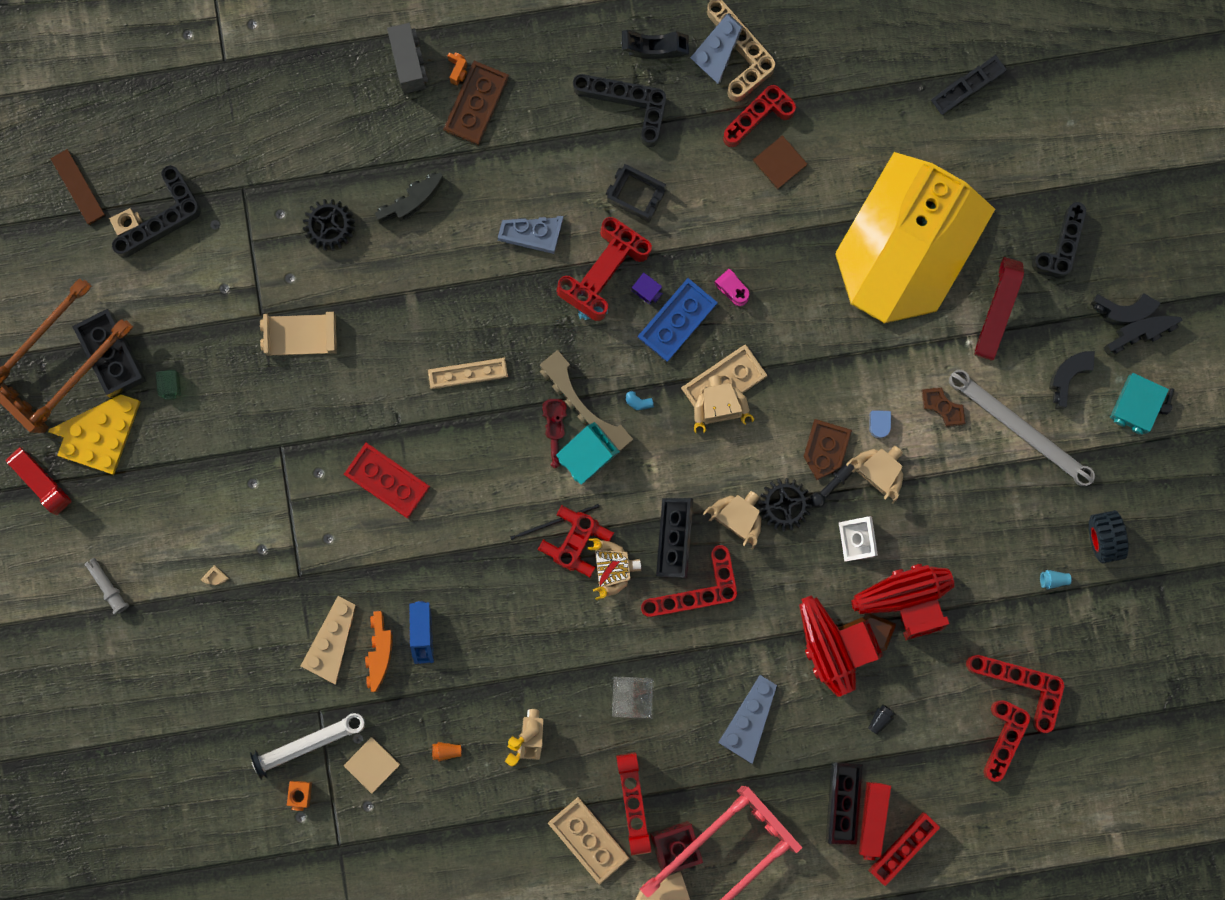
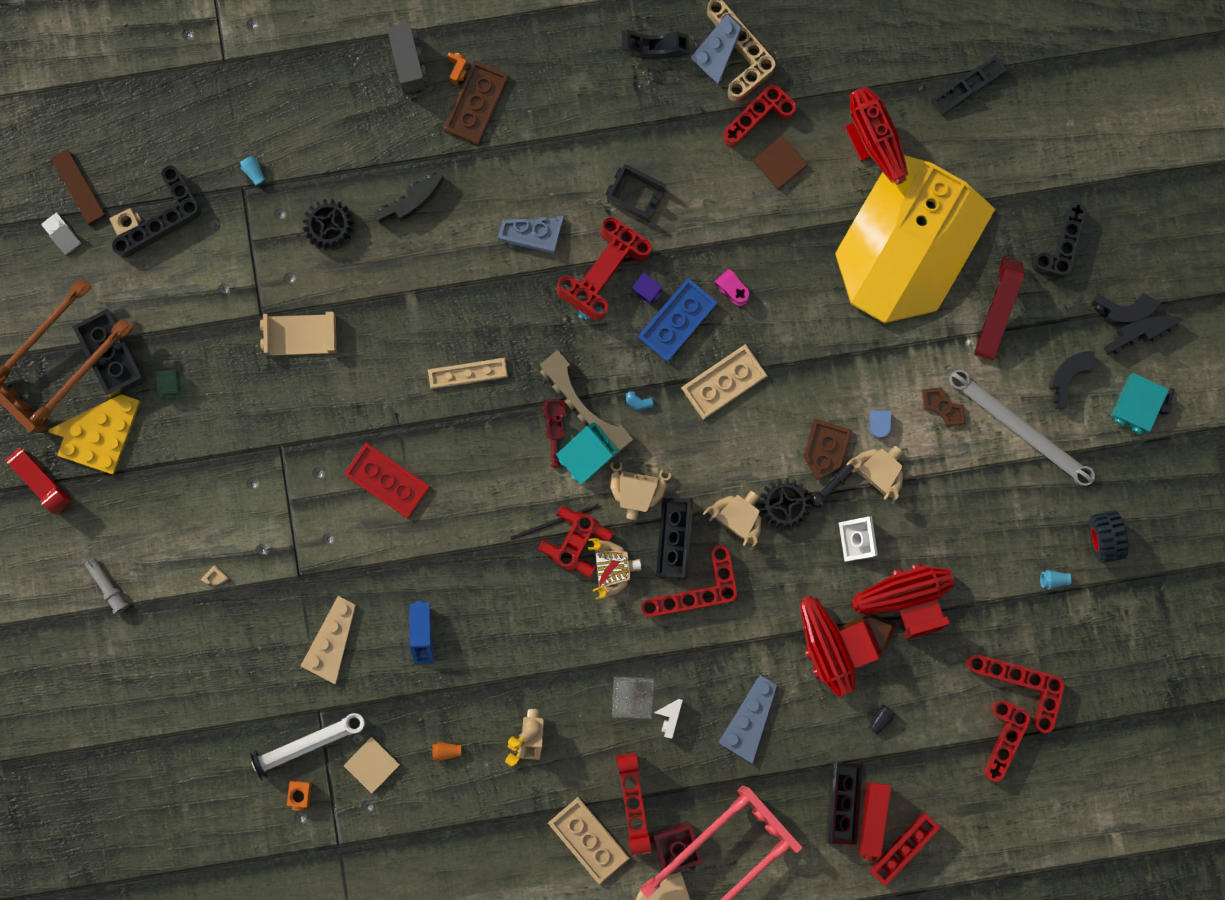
(61, 233): none -> white slope
(252, 169): none -> medium azure cone
(380, 659): orange slope -> none
(627, 99): black beam -> none
(636, 490): none -> tan torso
(672, 711): none -> white slope
(719, 404): tan torso -> none
(876, 135): none -> red piece

